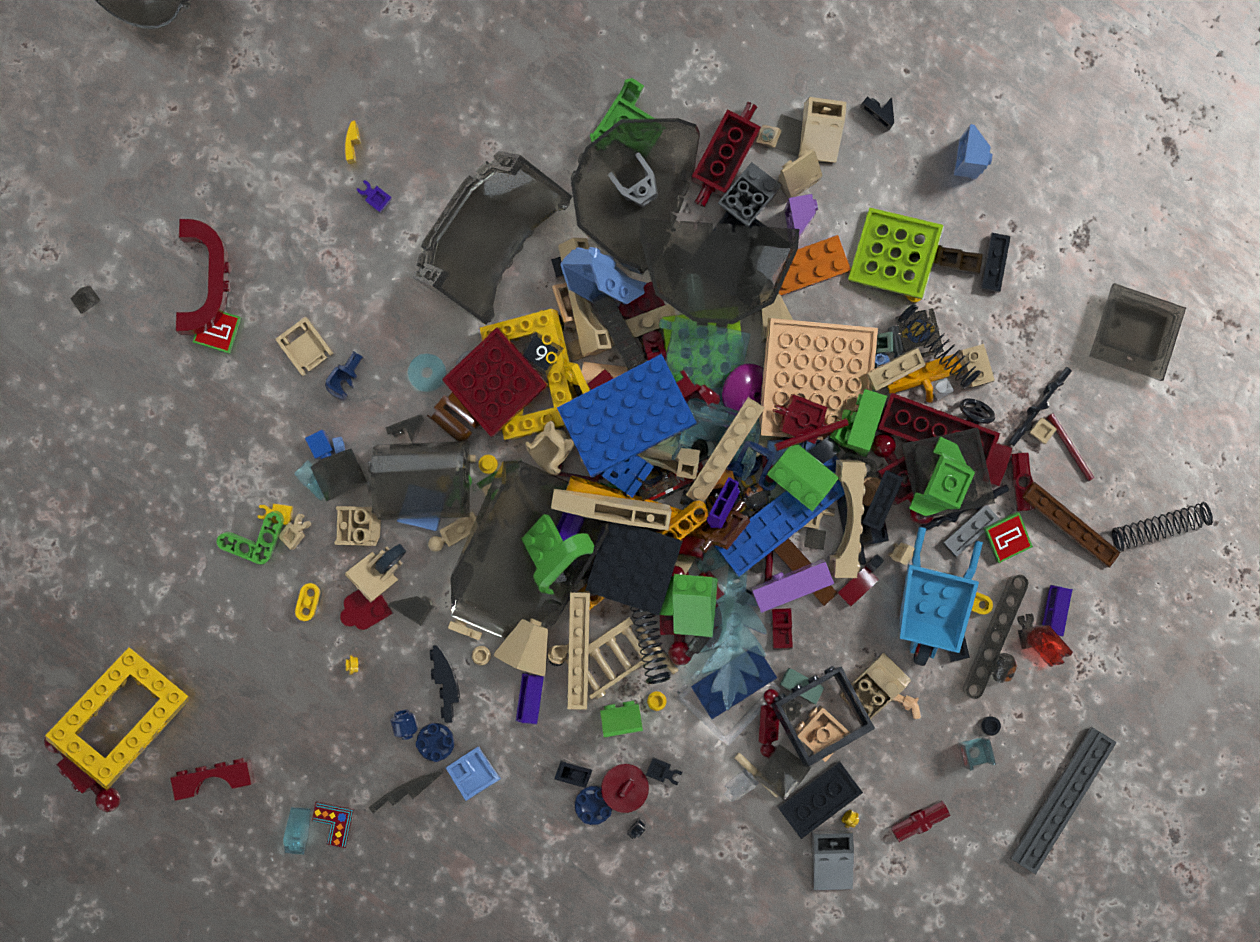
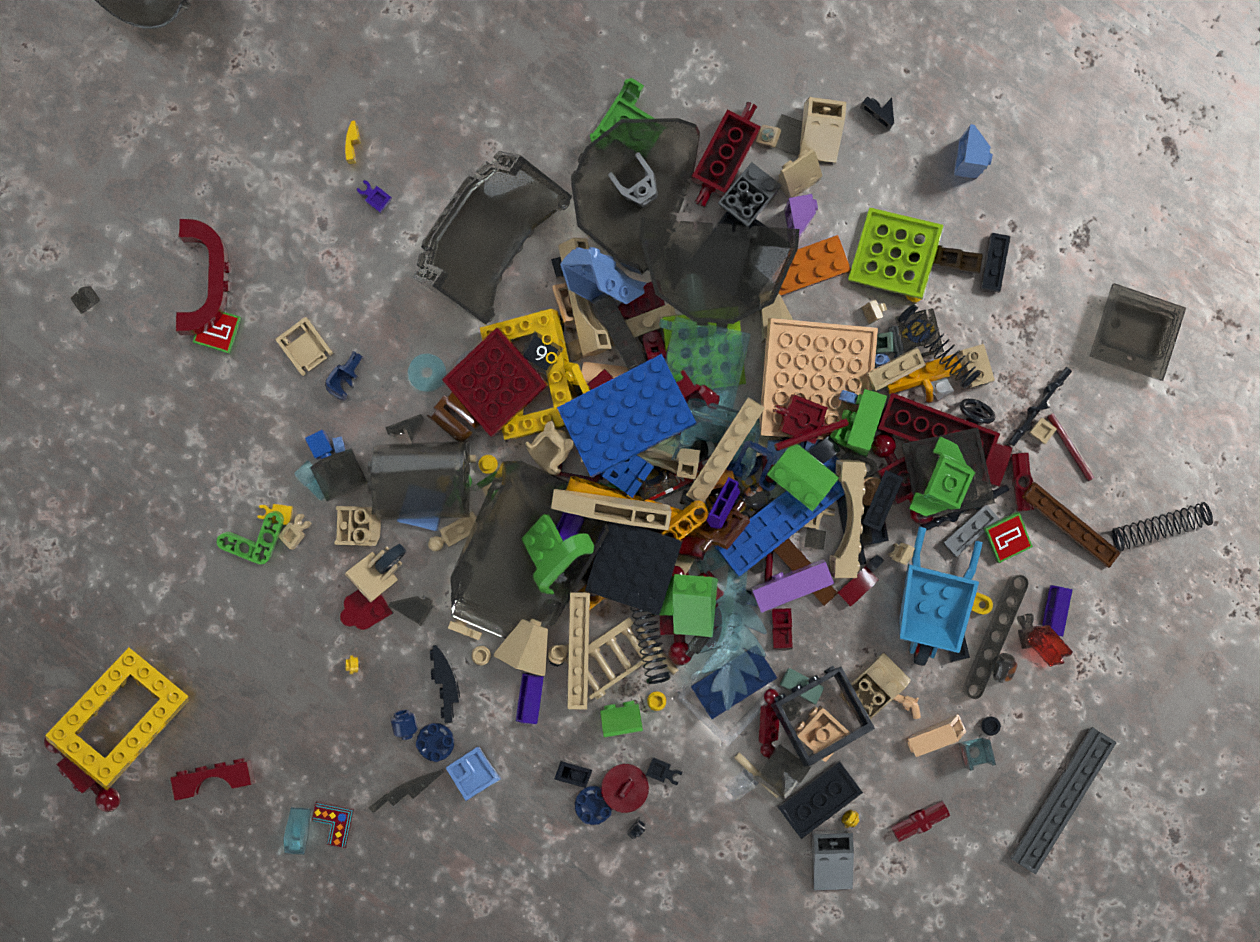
(307, 601): yellow plate -> none
(741, 384): magenta dish -> none
(849, 397): none -> medium blue axle
(873, 311): none -> tan tile
(937, 736): none -> light nougat slope

